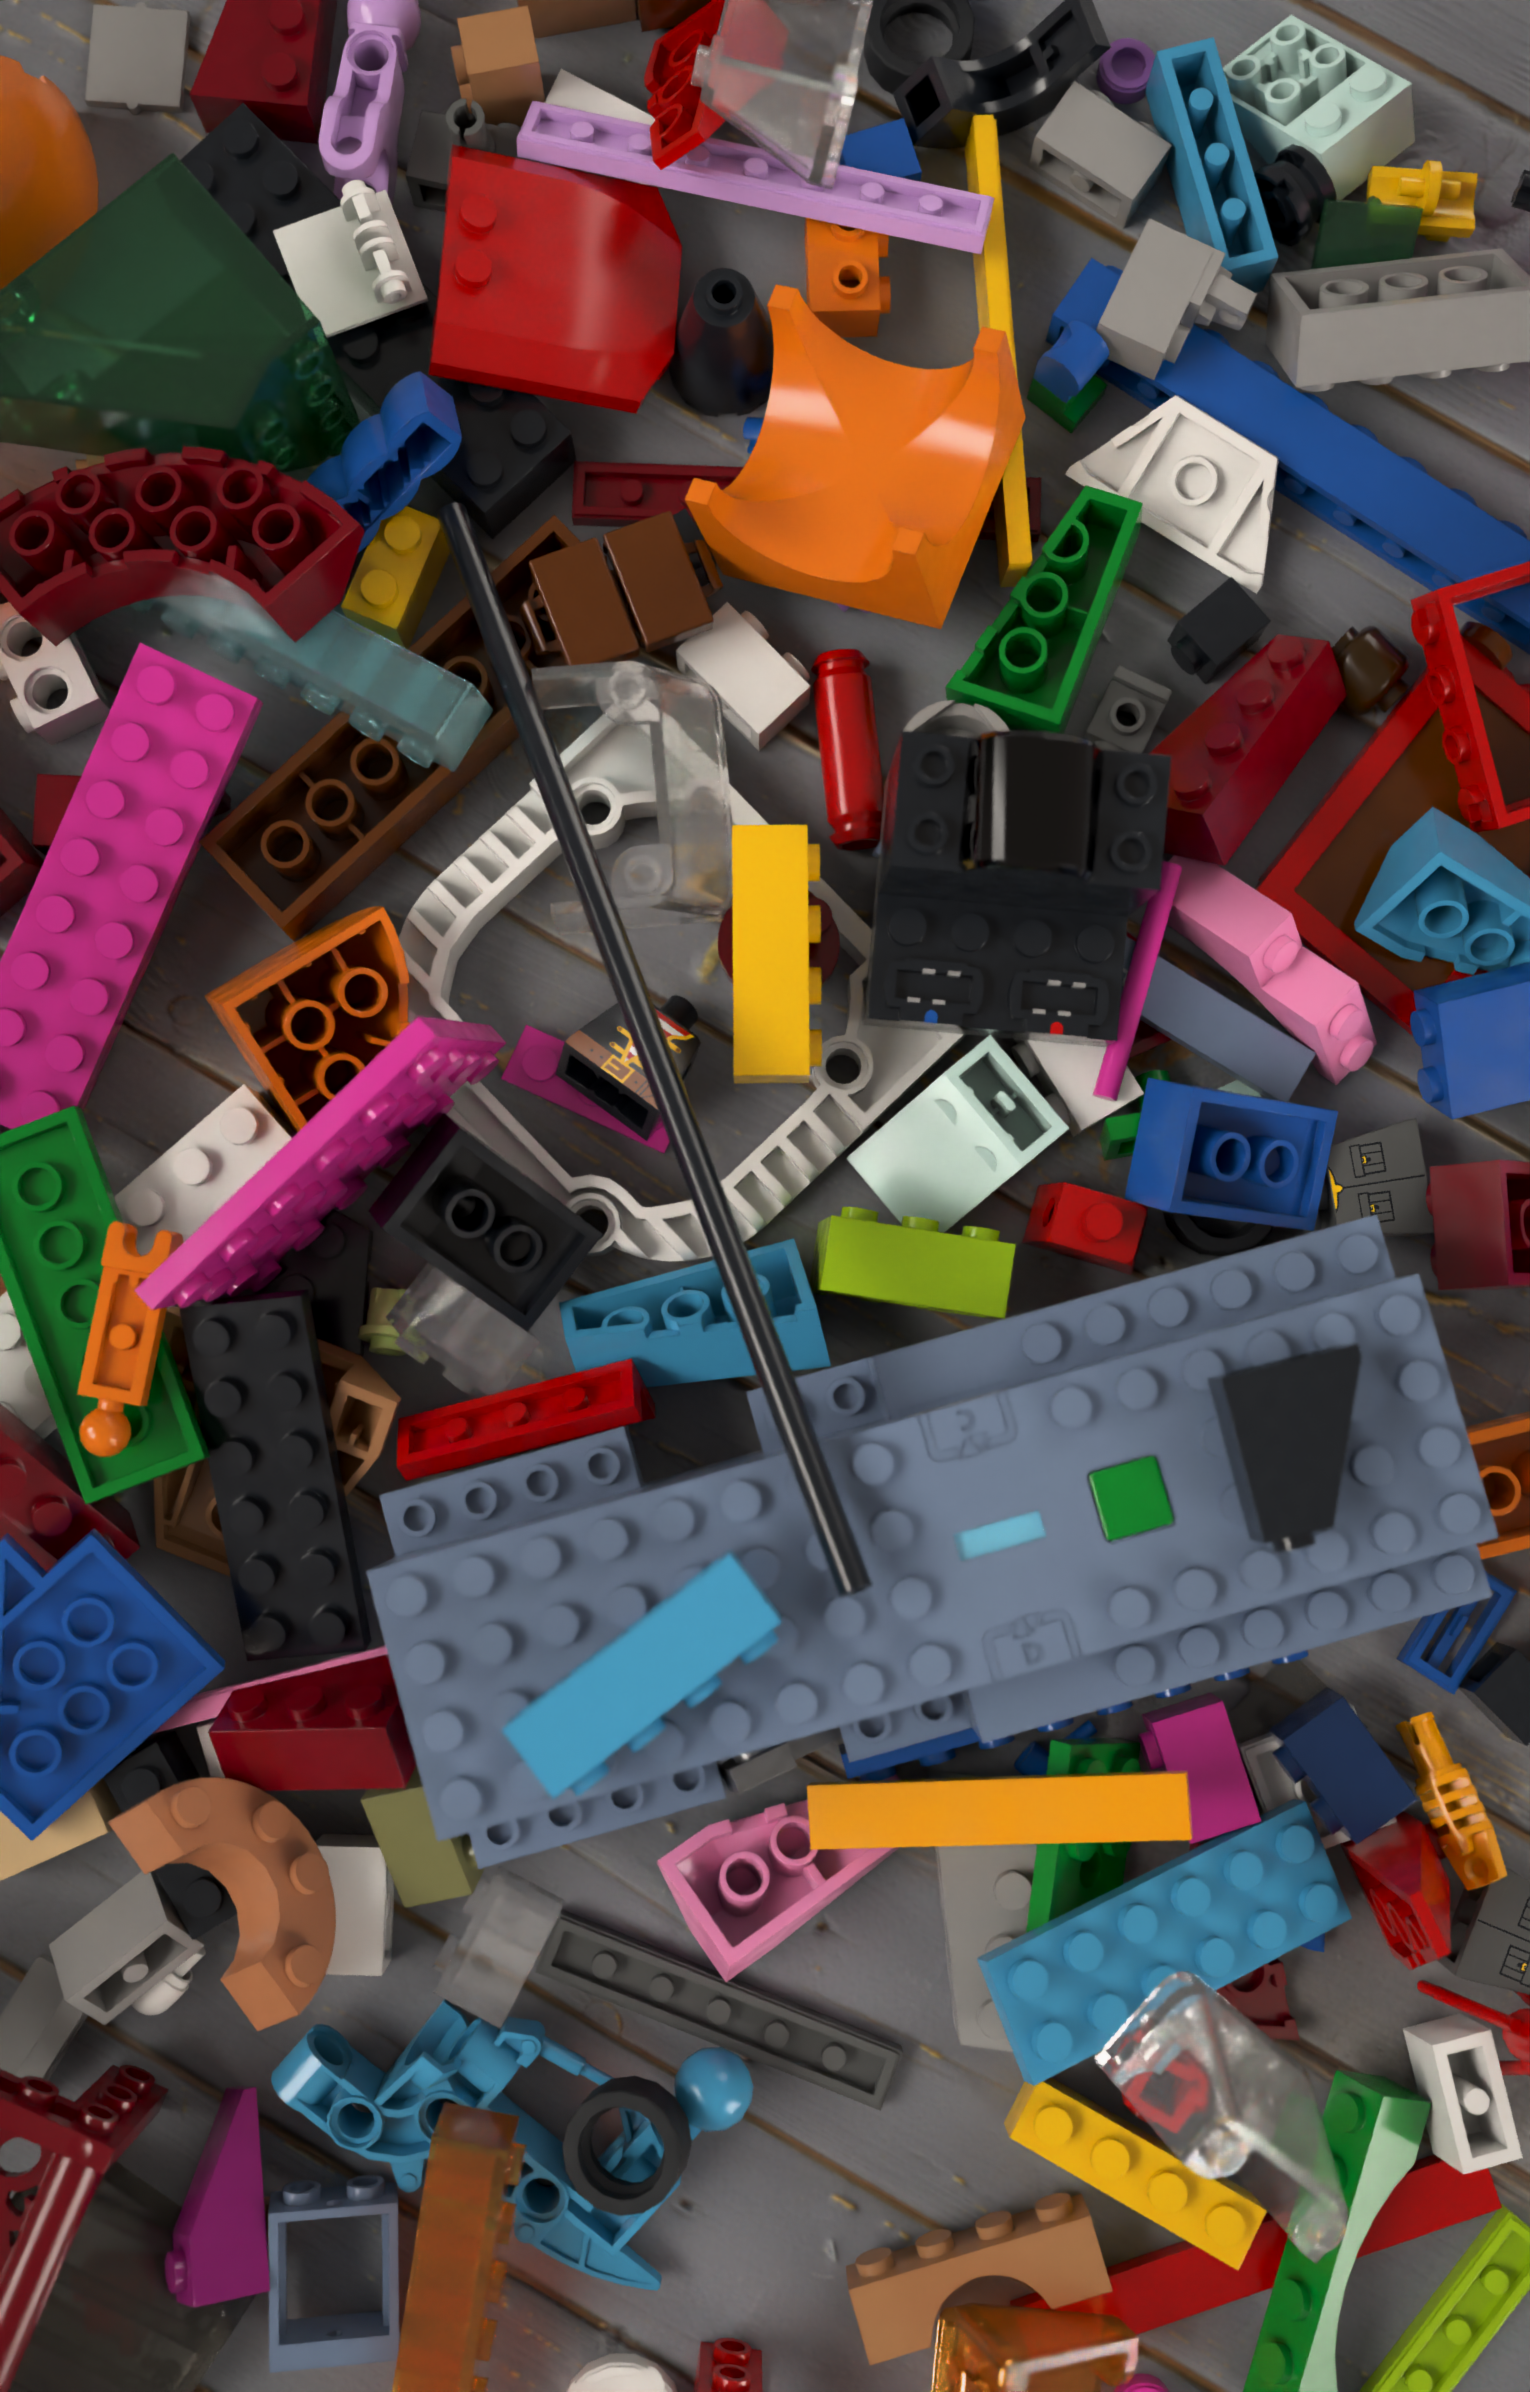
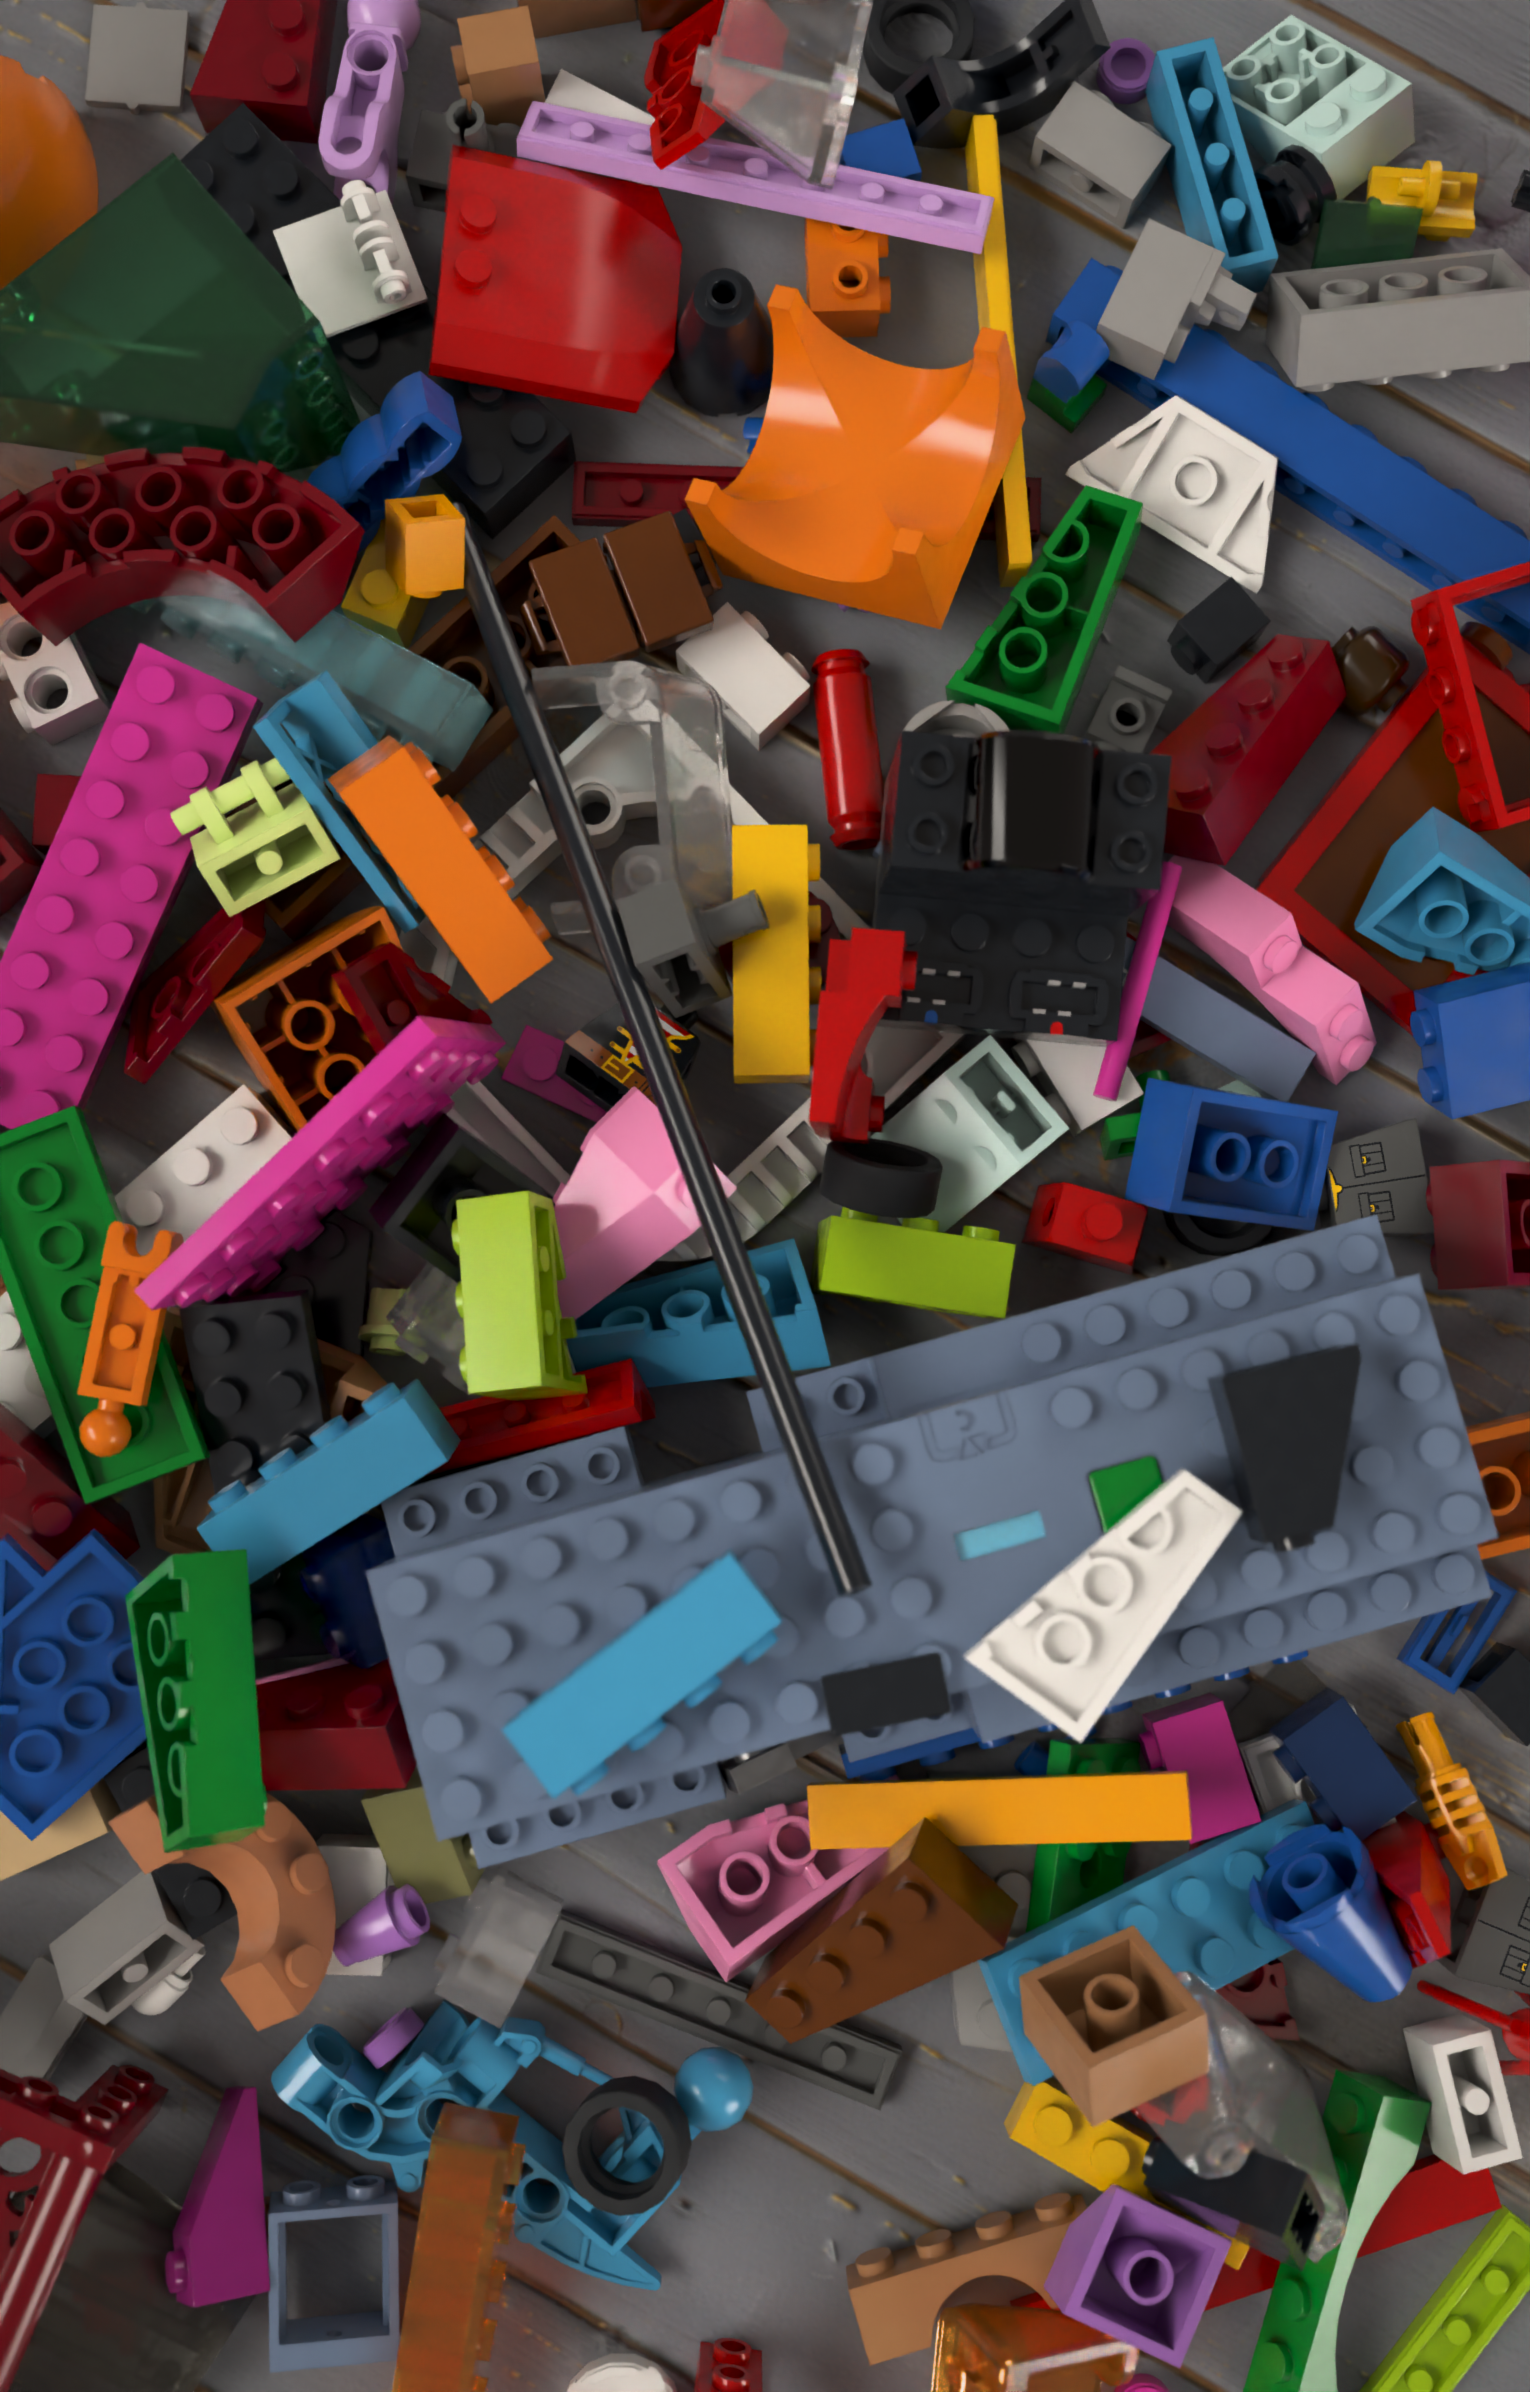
(187, 984): none -> dark red wing
(199, 1697): none -> green wedge
(259, 846): none -> yellowish green brick
(327, 739): none -> dark azure fence
(332, 1480): none -> dark azure brick
(340, 1584): none -> clear blue brick
(382, 1926): none -> medium lavender cone
(392, 991): none -> dark red wing
(392, 2037): none -> medium lavender tile
(424, 545): none -> light orange brick
(445, 874): none -> orange brick
(511, 1299): none -> lime wedge
(621, 1204): none -> bright pink wedge
(679, 943): none -> dark grey brick
(861, 984): none -> red slope
(881, 1178): none -> black tyre
(884, 1934): none -> reddish brown wedge
(886, 1694): none -> black sticker
(1100, 1613): none -> white wing
(1114, 2025): none -> medium nougat brick
(1137, 2272): none -> medium lavender slope
(1260, 2205): none -> black slope
(1333, 1910): none -> blue cone

